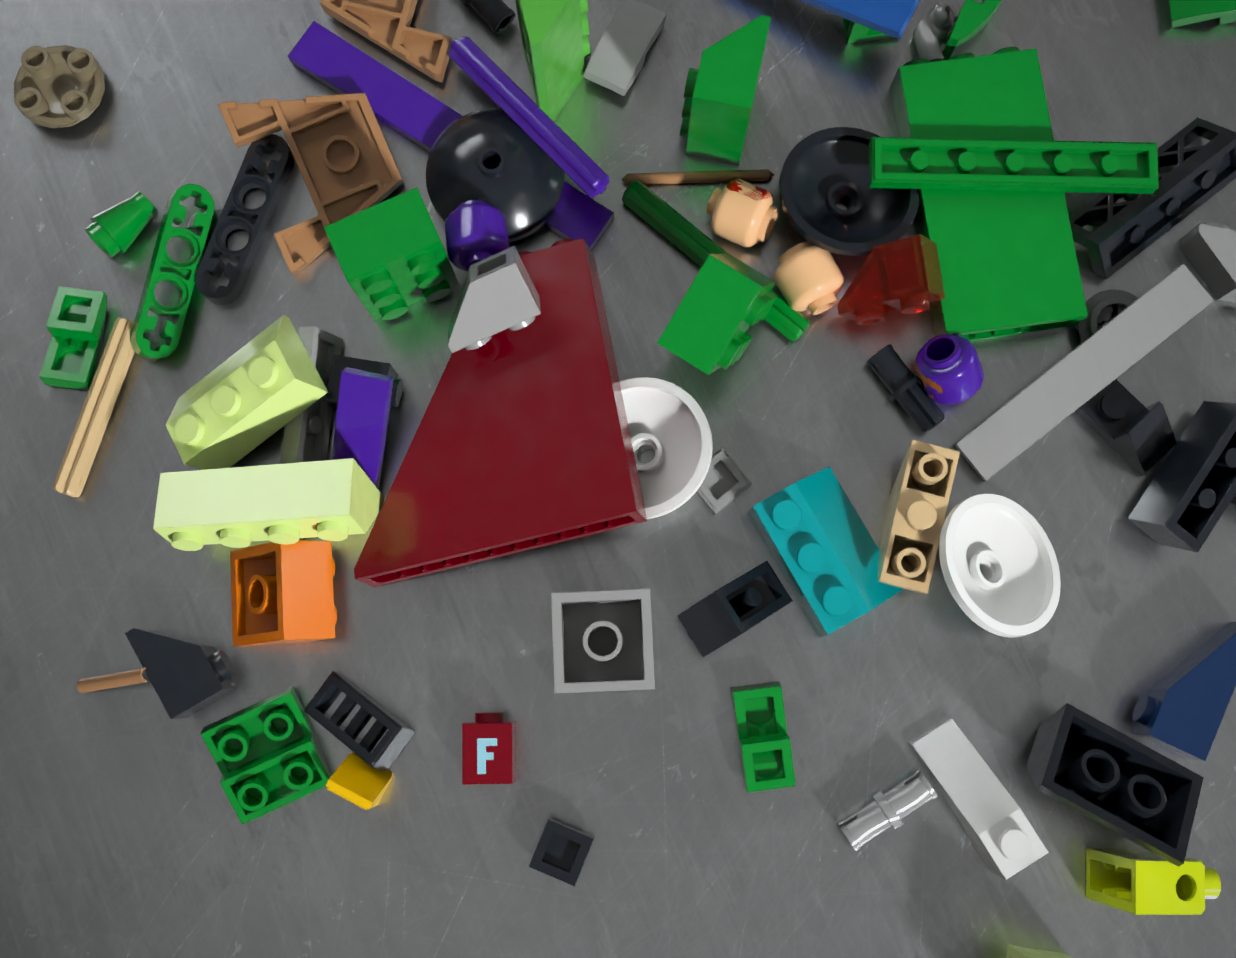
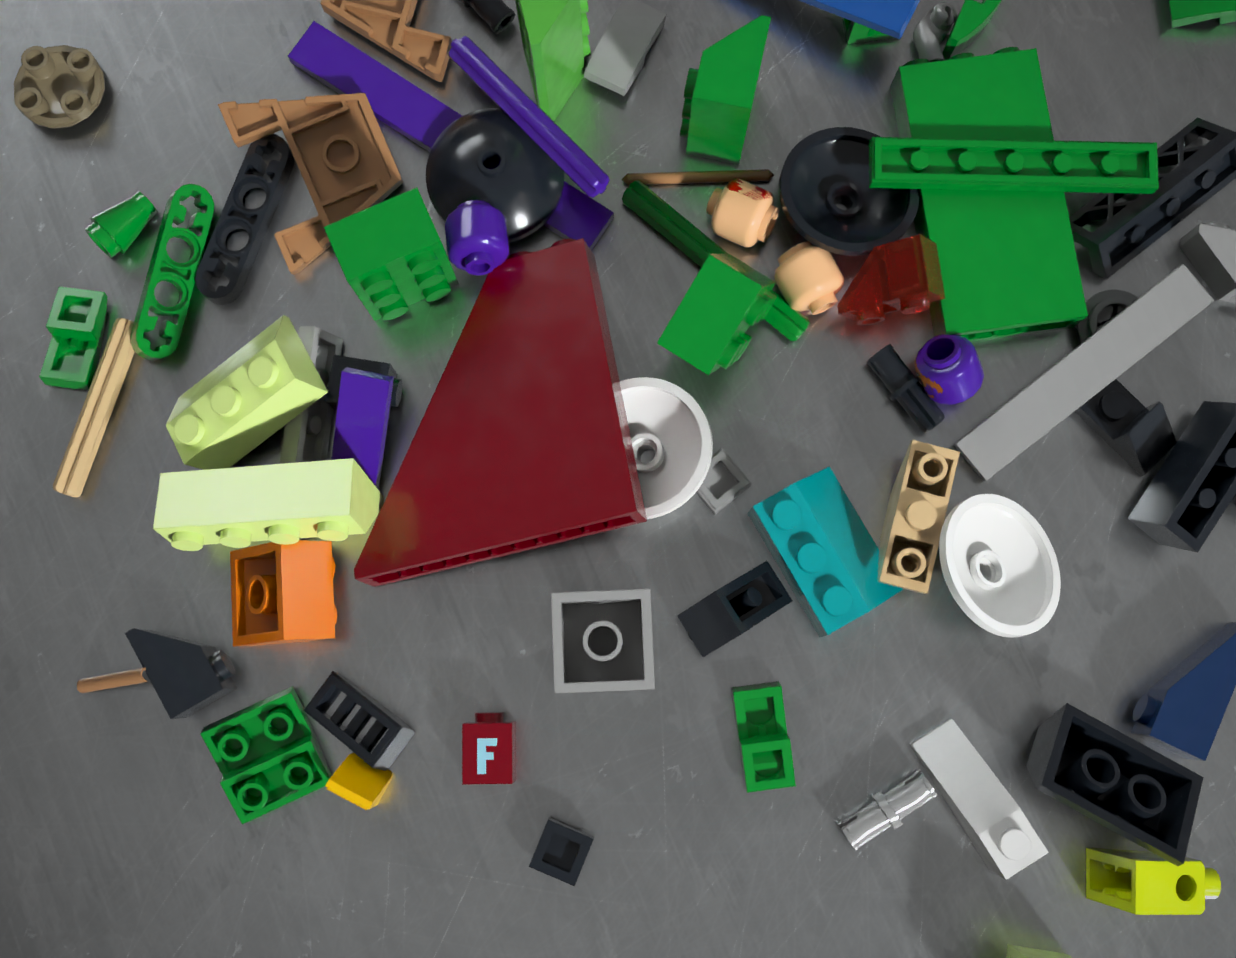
(492, 299): light grey slope -> none

